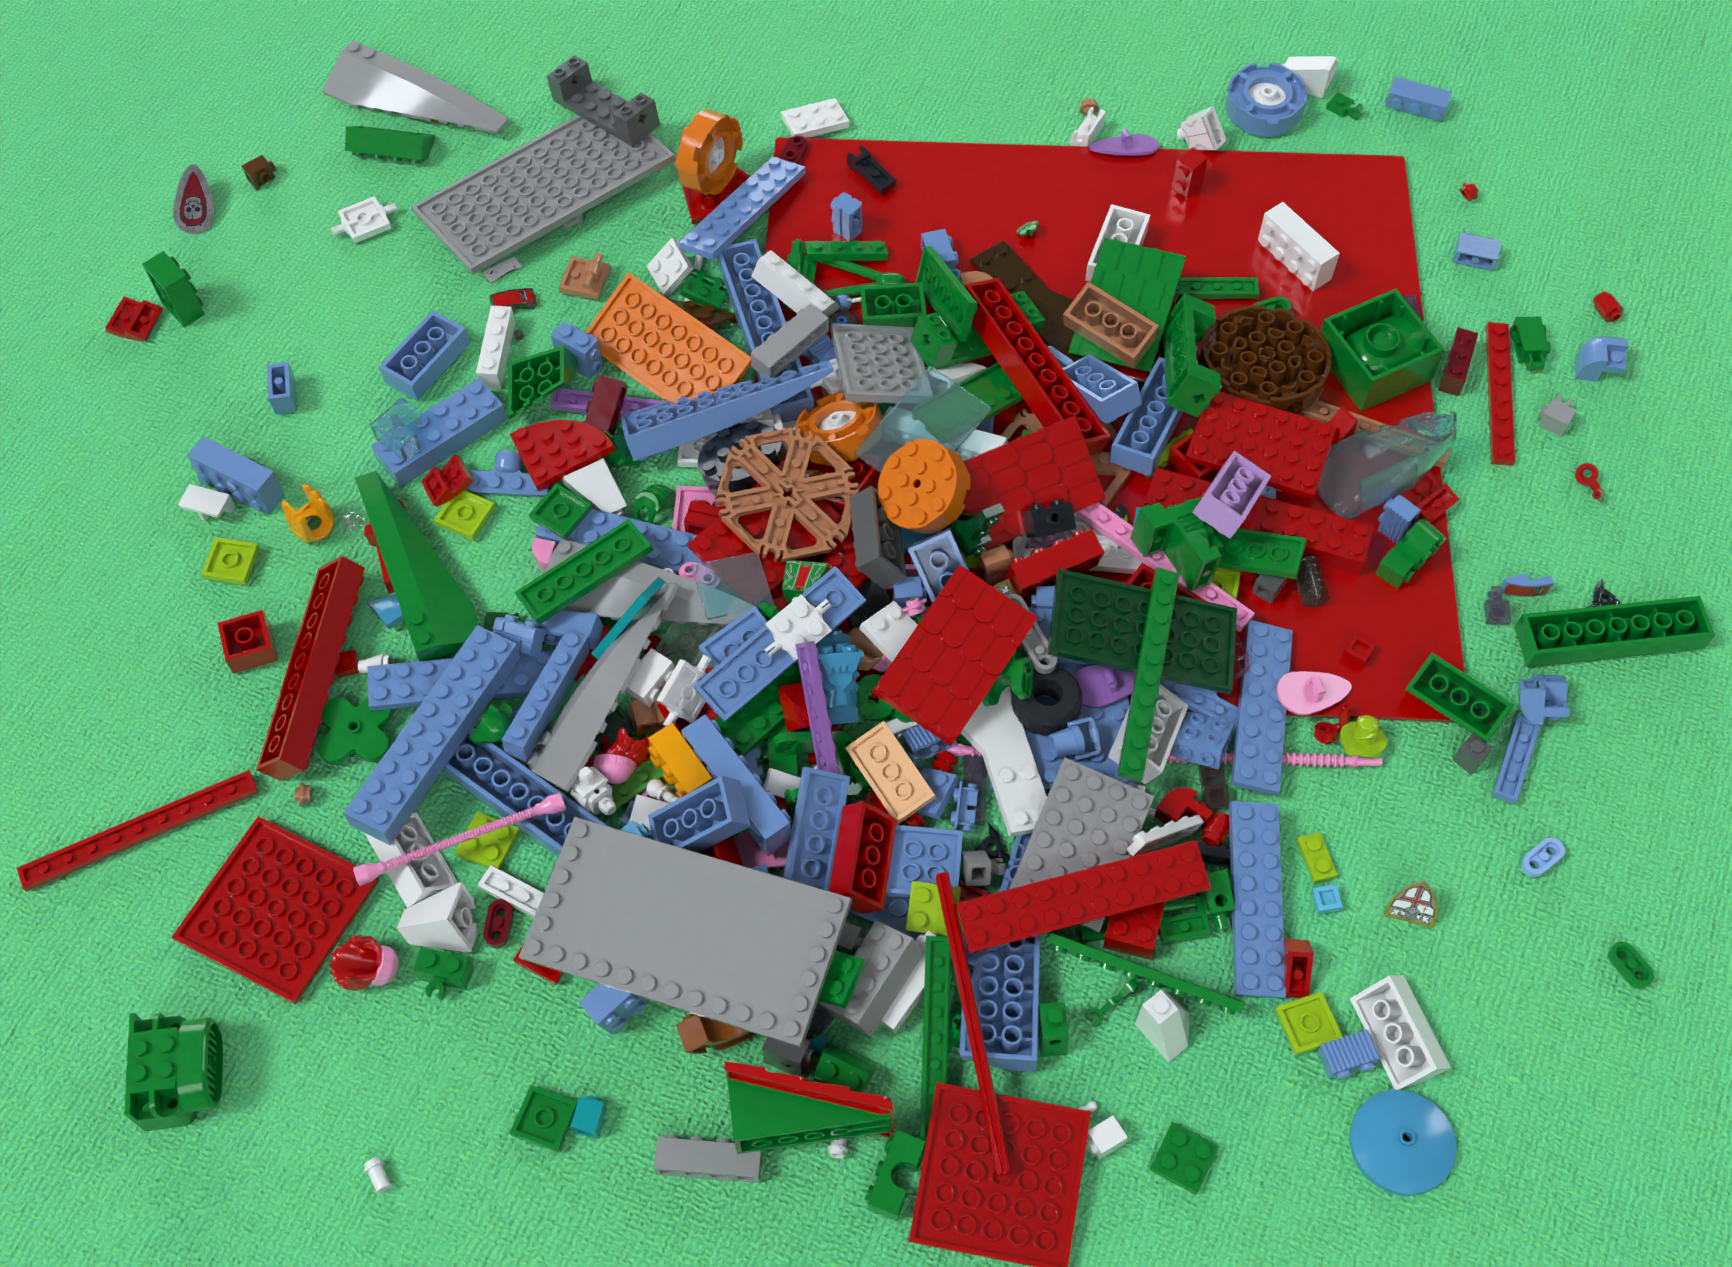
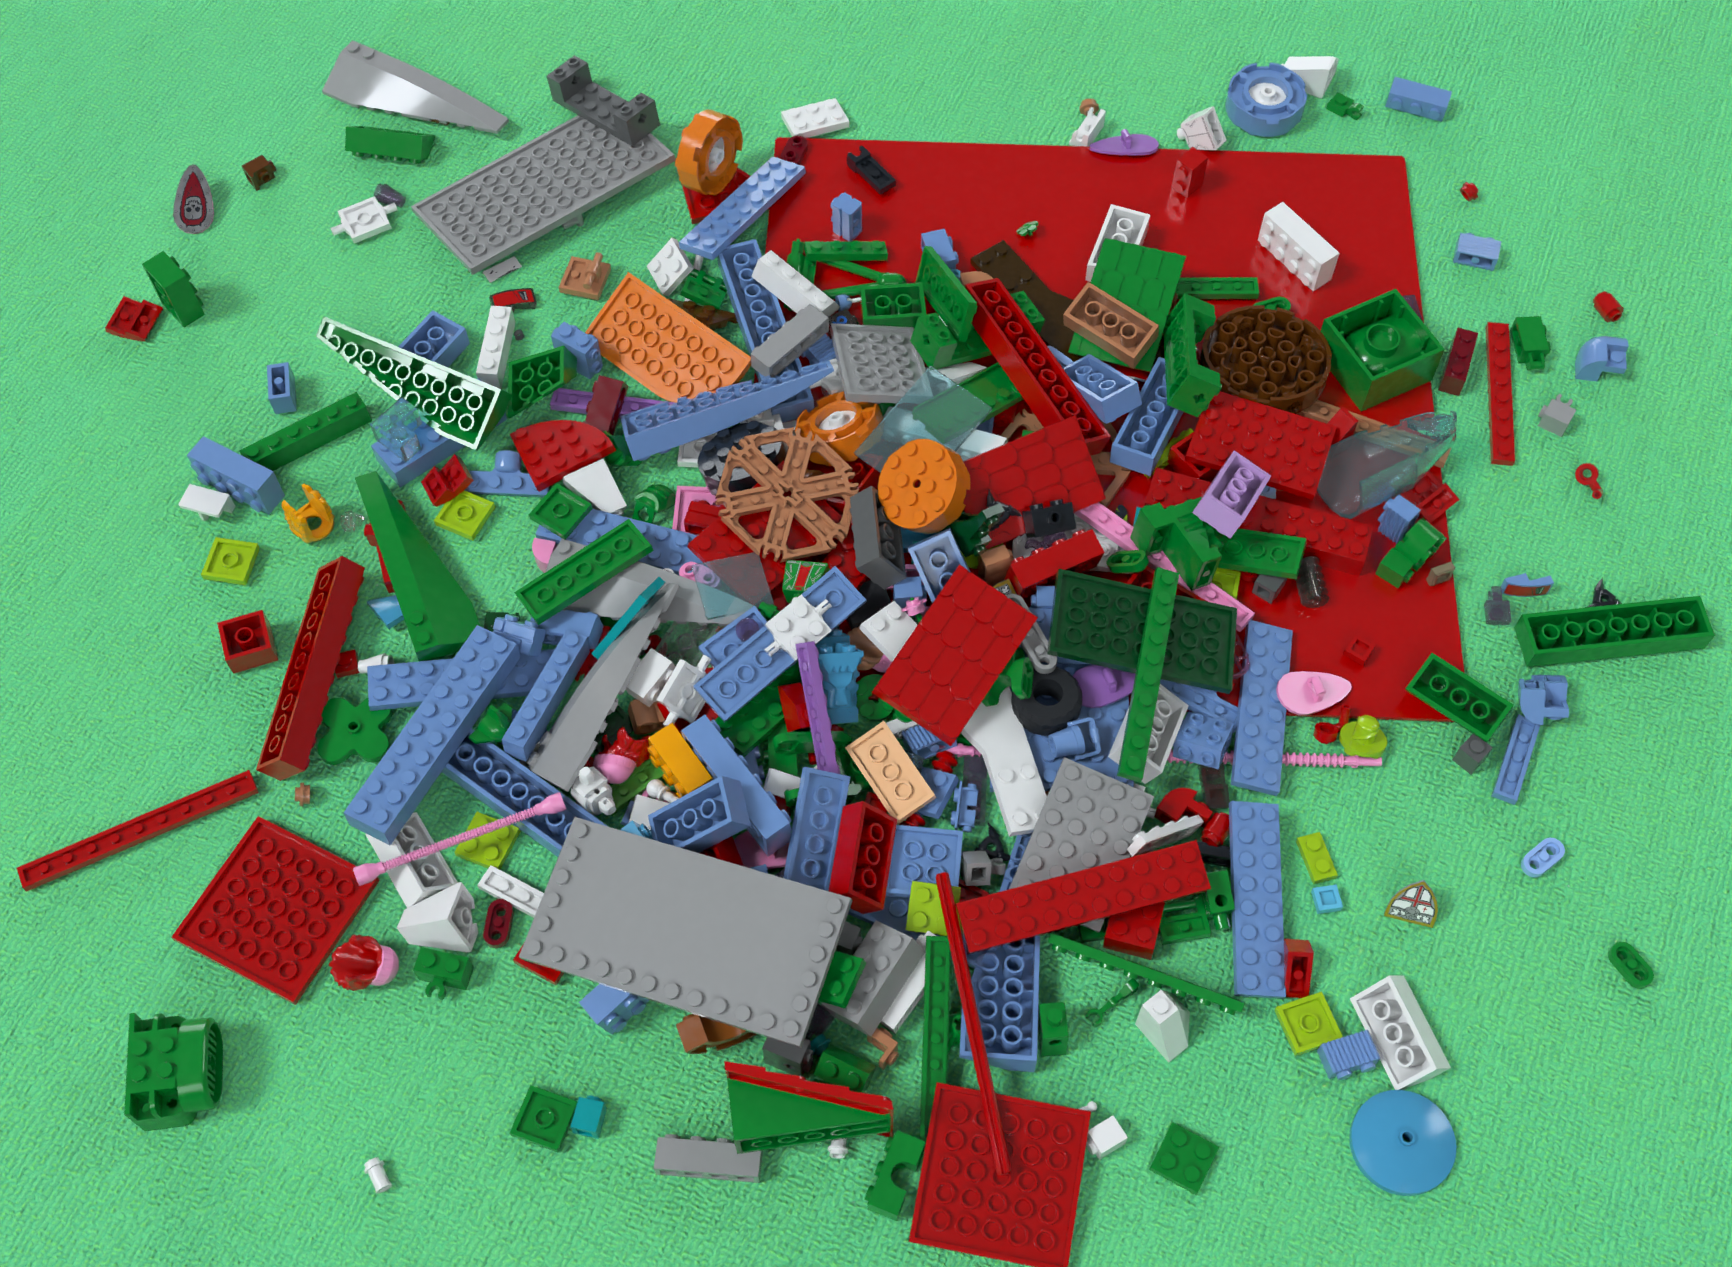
(309, 433): none -> green brick
(387, 195): none -> cone
(445, 398): none -> green wedge
(746, 628): none -> clear purple tile
(883, 1041): none -> nougat bracket
(1009, 510): none -> black piece
(1127, 561): none -> green plate
(1440, 574): none -> dark tan tile

